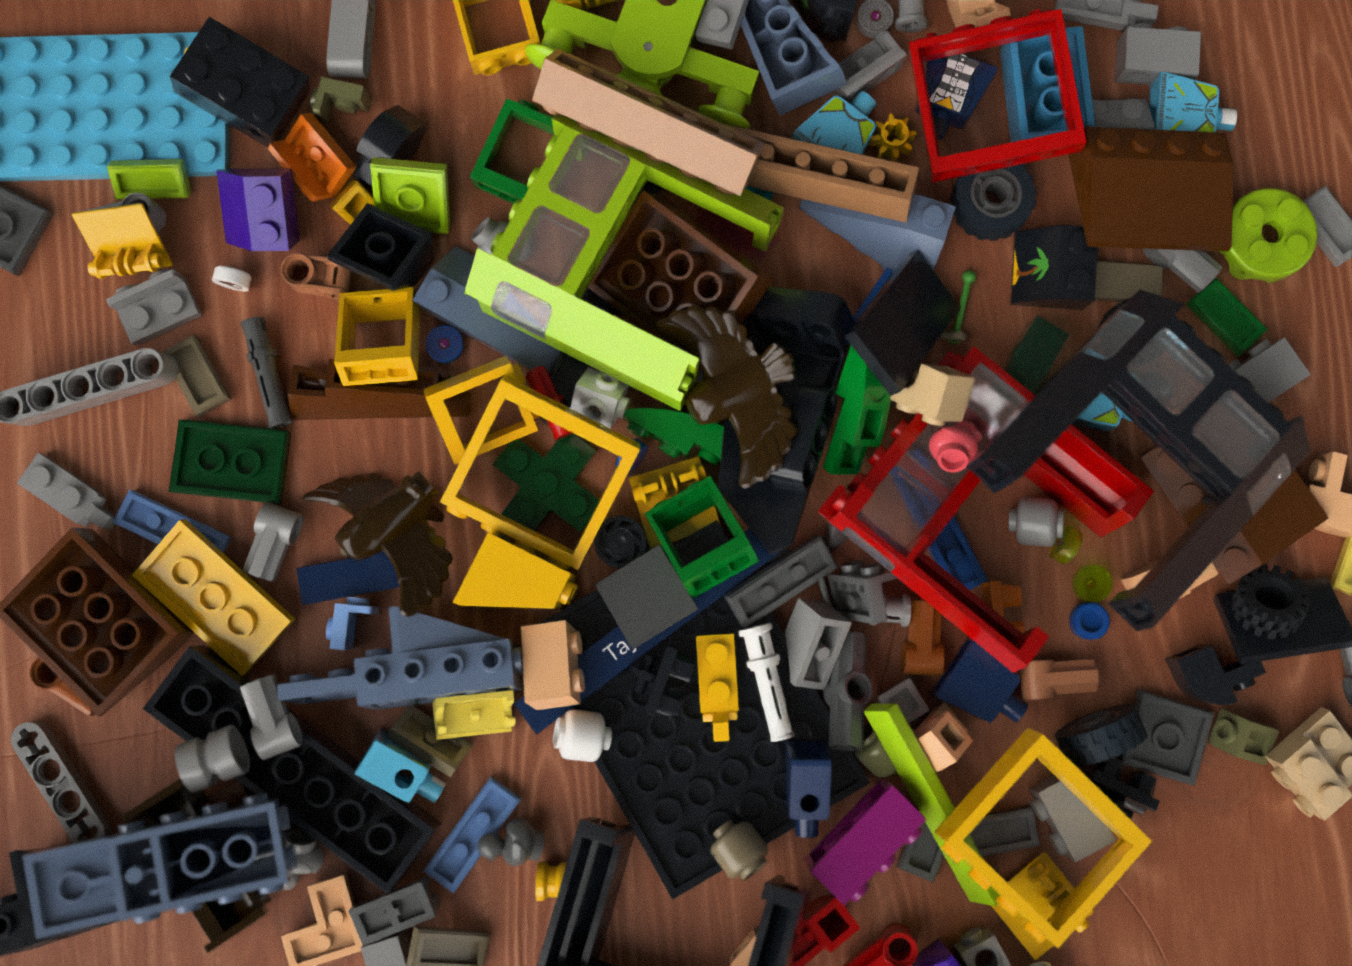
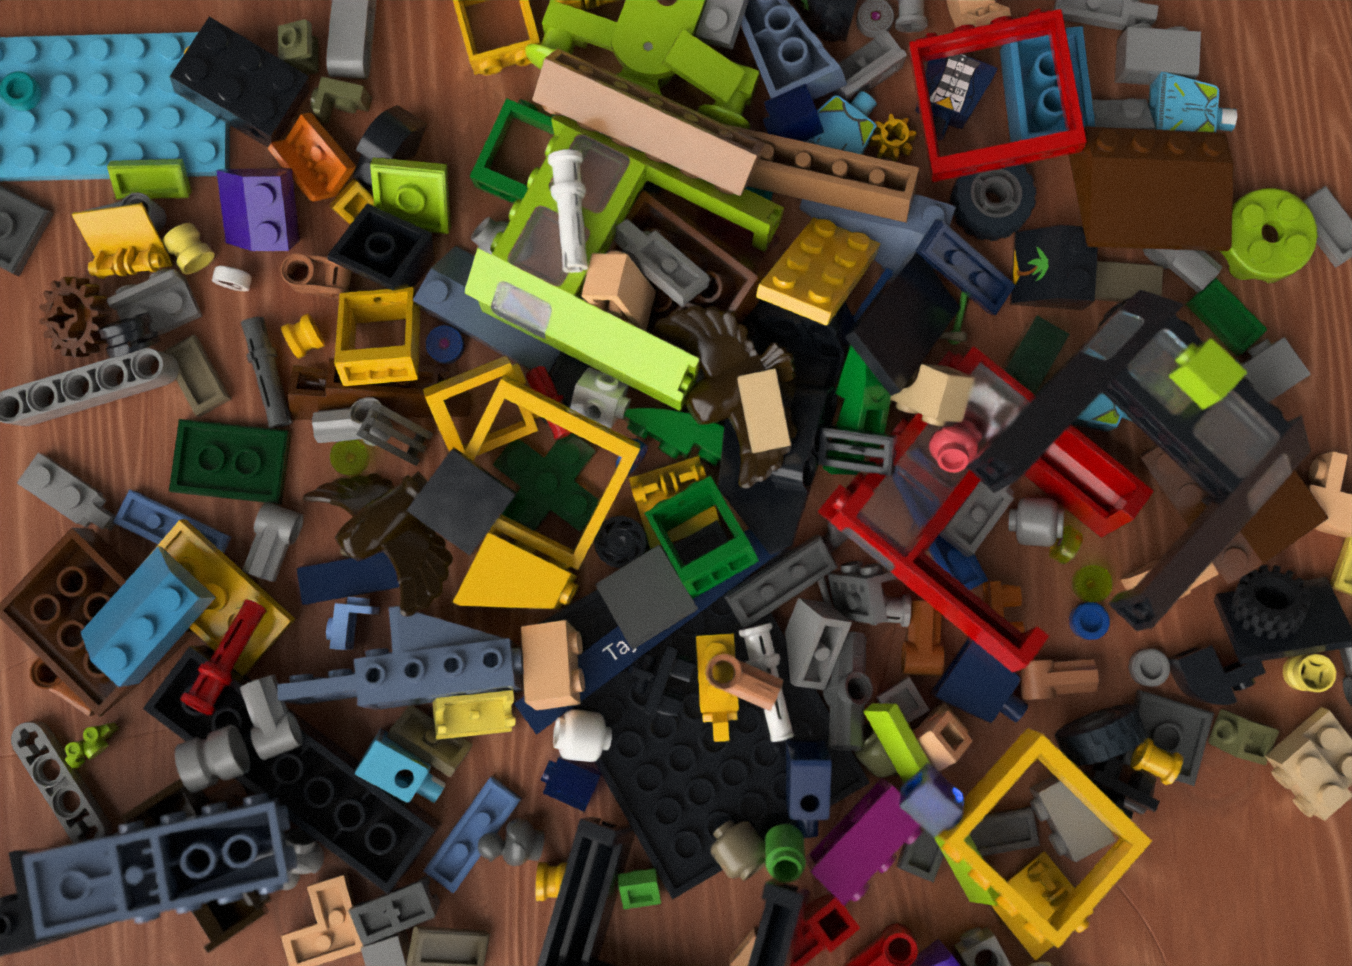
(20, 91): none -> teal tile
(74, 316): none -> reddish brown gear
(91, 746): none -> lime piece
(127, 330): none -> black wheel
(144, 618): none -> dark azure slope
(187, 247): none -> light yellow wheel
(216, 672): none -> red pin
(298, 46): none -> olive bracket
(303, 336): none -> yellow wheel
(345, 423): none -> light grey piece
(349, 457): none -> clear neon green tile
(415, 444): none -> dark grey tile
(461, 501): none -> black tile
(568, 194): none -> white pin
(570, 782): none -> clear blue brick
(619, 288): none -> light nougat brick
(639, 888): none -> bright green plate
(662, 263): none -> light grey hinge
(703, 67): none -> lime tile
(747, 682): none -> nougat piece
(764, 411): none -> tan tile
(785, 853): none -> bright green brick
(793, 115): none -> clear blue brick
(818, 270): none -> yellow plate
(887, 452): none -> black tile
(932, 800): none -> clear blue brick
(965, 267): none -> dark blue tile
(976, 518): none -> light grey hinge
(1149, 667): none -> light grey tile
(1157, 761): none -> yellow bush
(1206, 372): none -> lime brick
(1318, 671): none -> light yellow wheel

